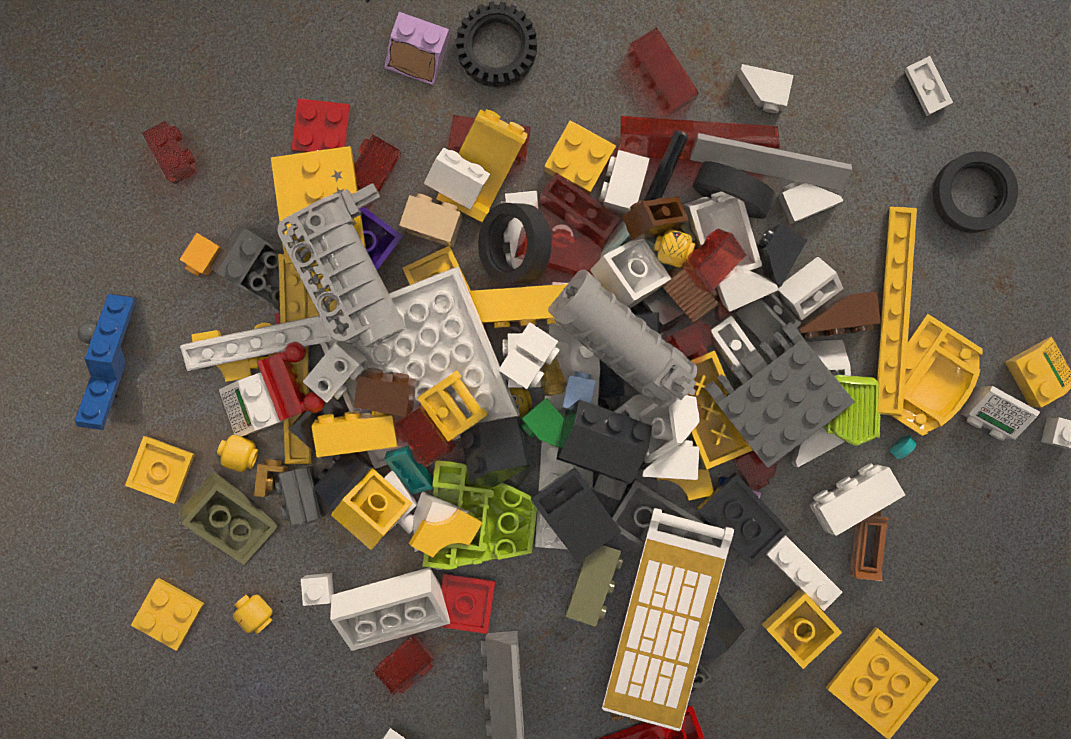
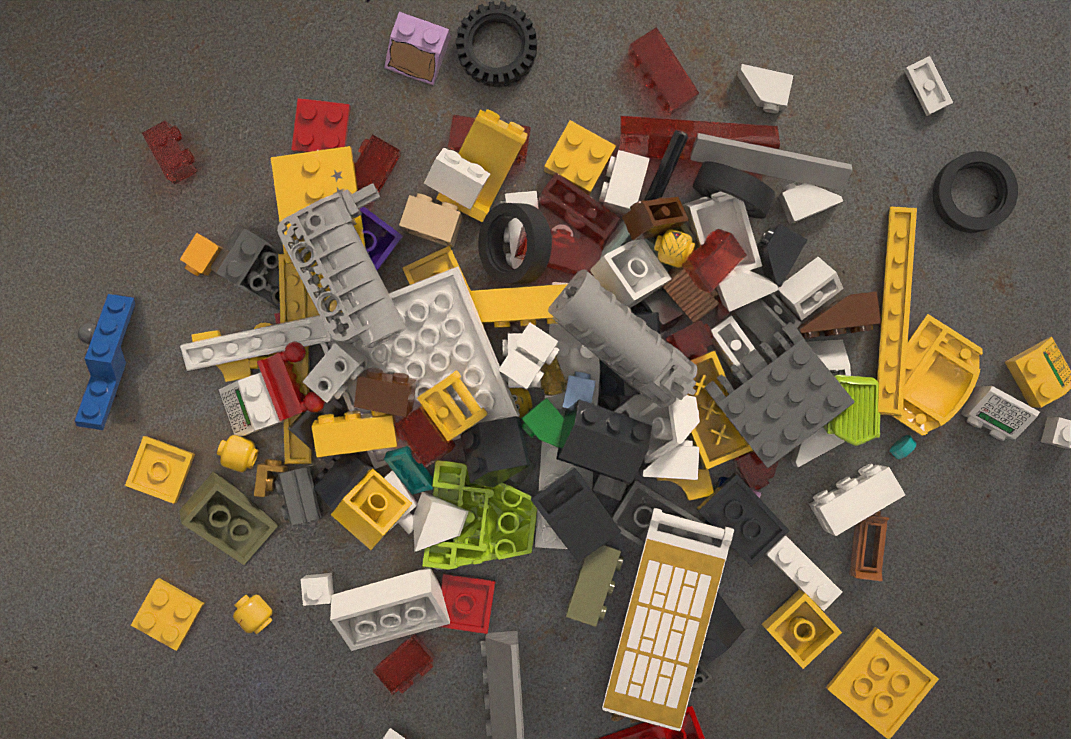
(434, 536): yellow tile -> none

